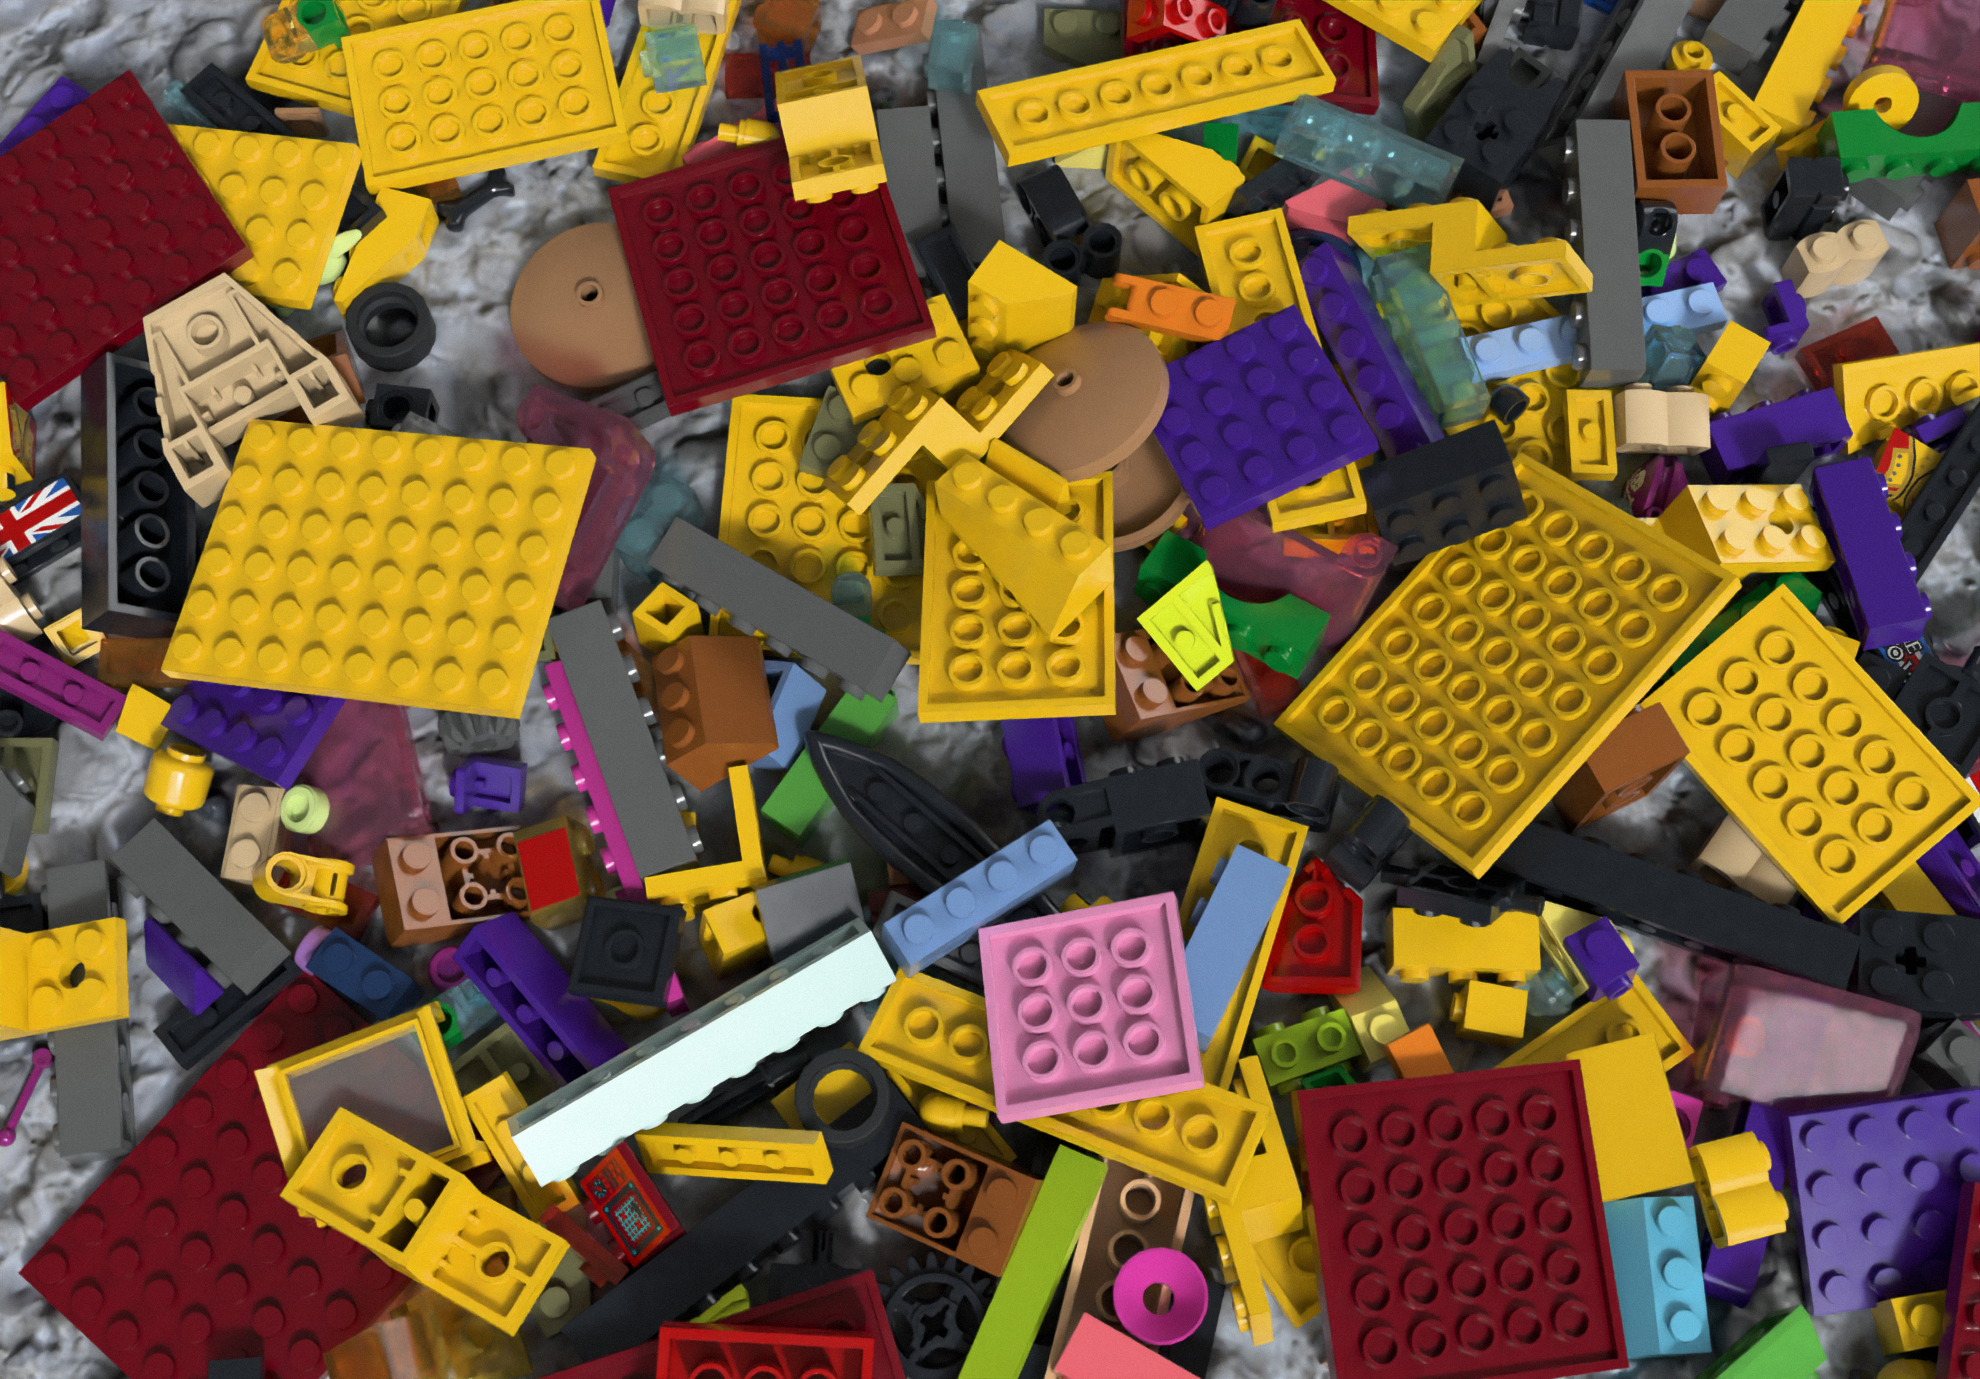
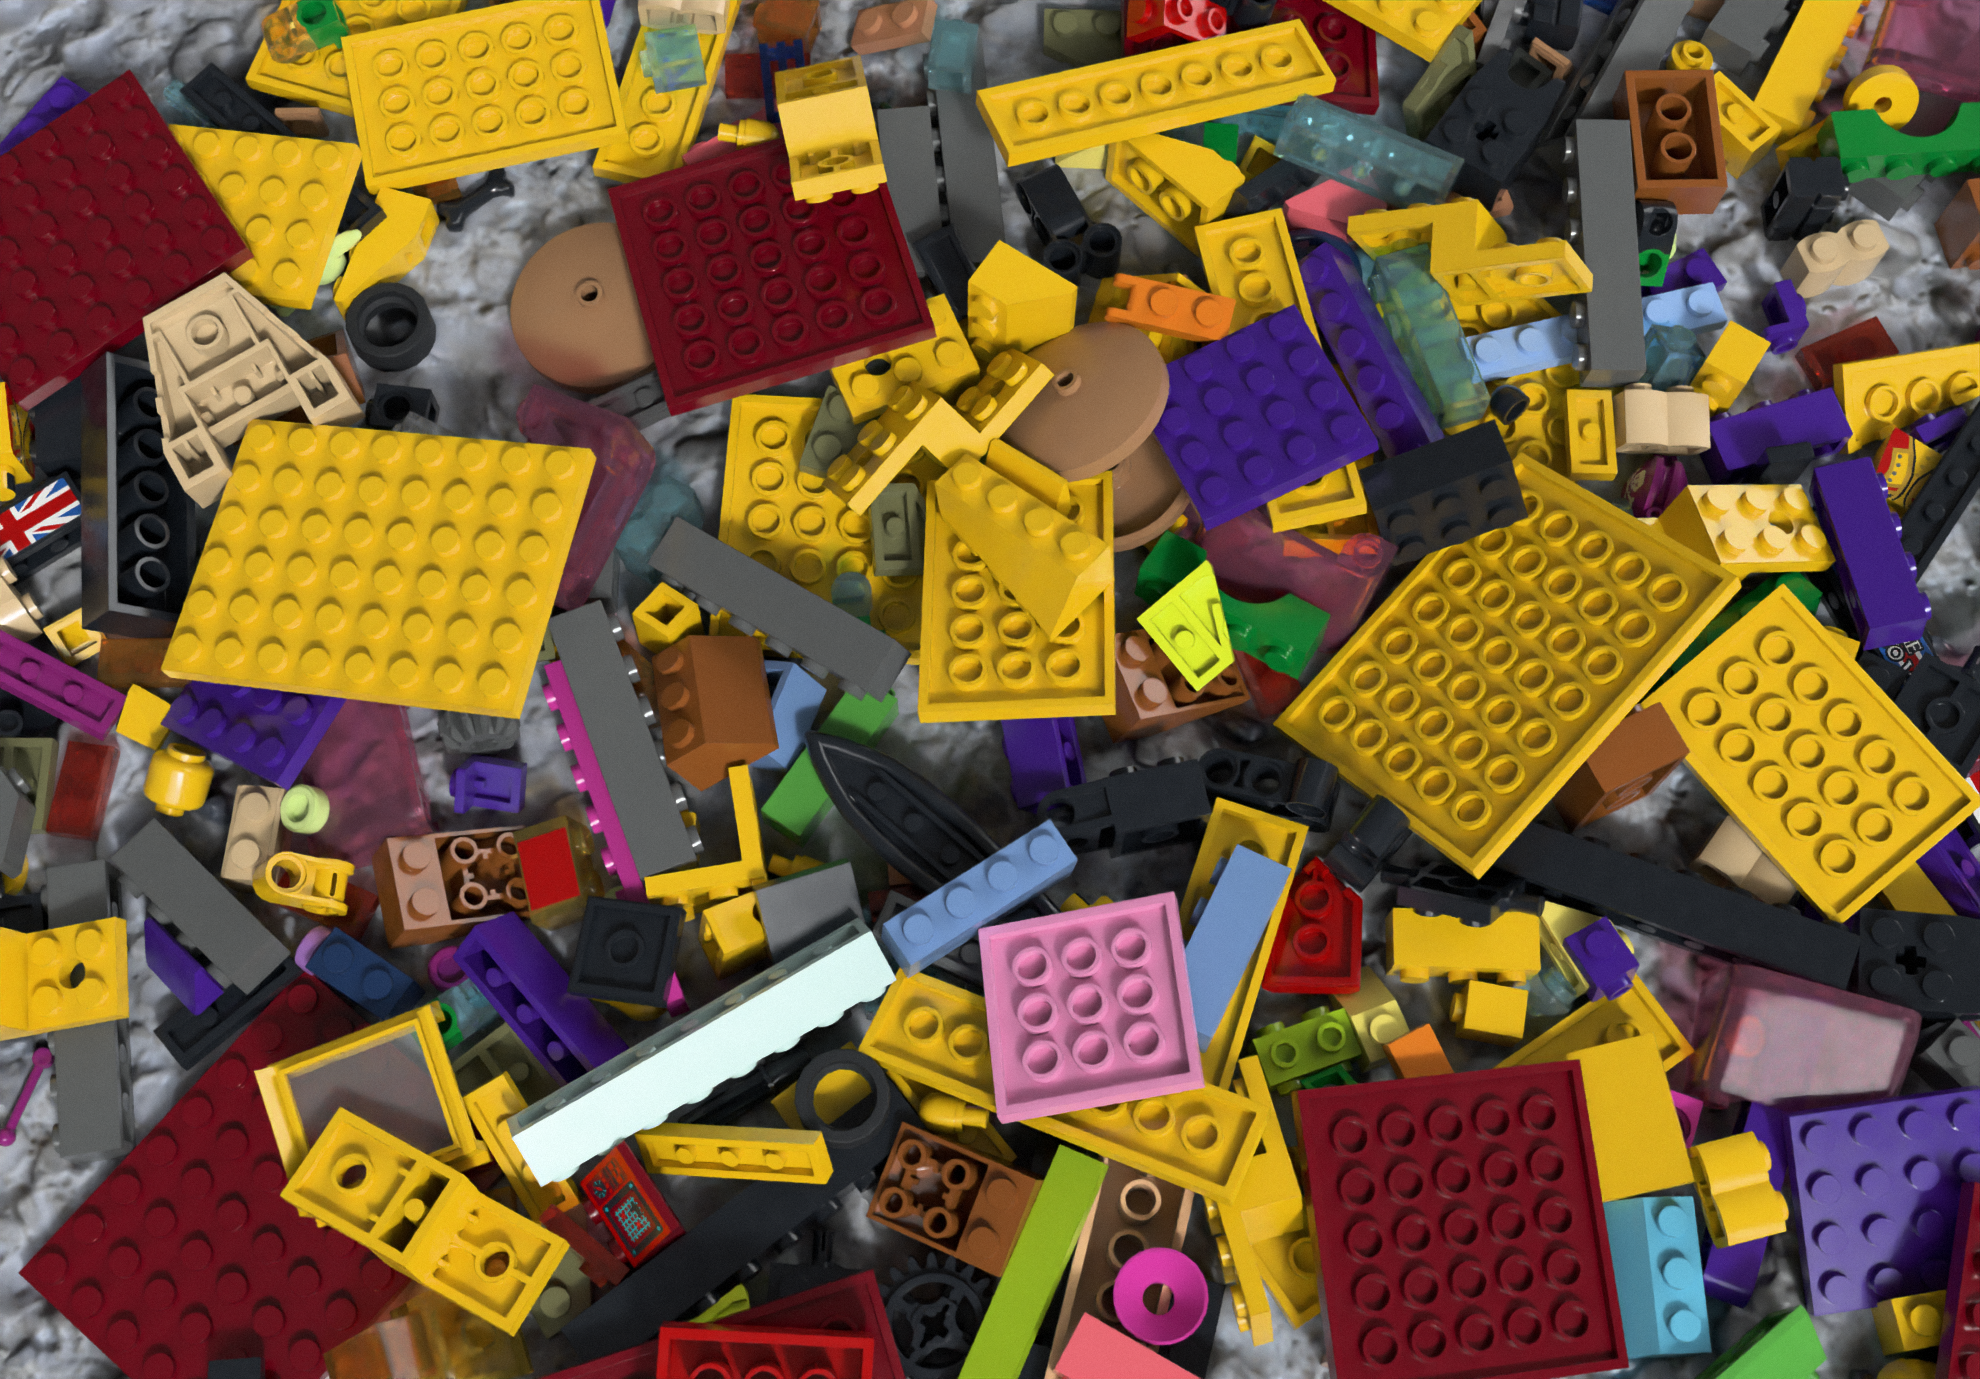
(58, 432): none -> black brick
(83, 791): none -> clear red plate
(1552, 59): none -> medium nougat slope

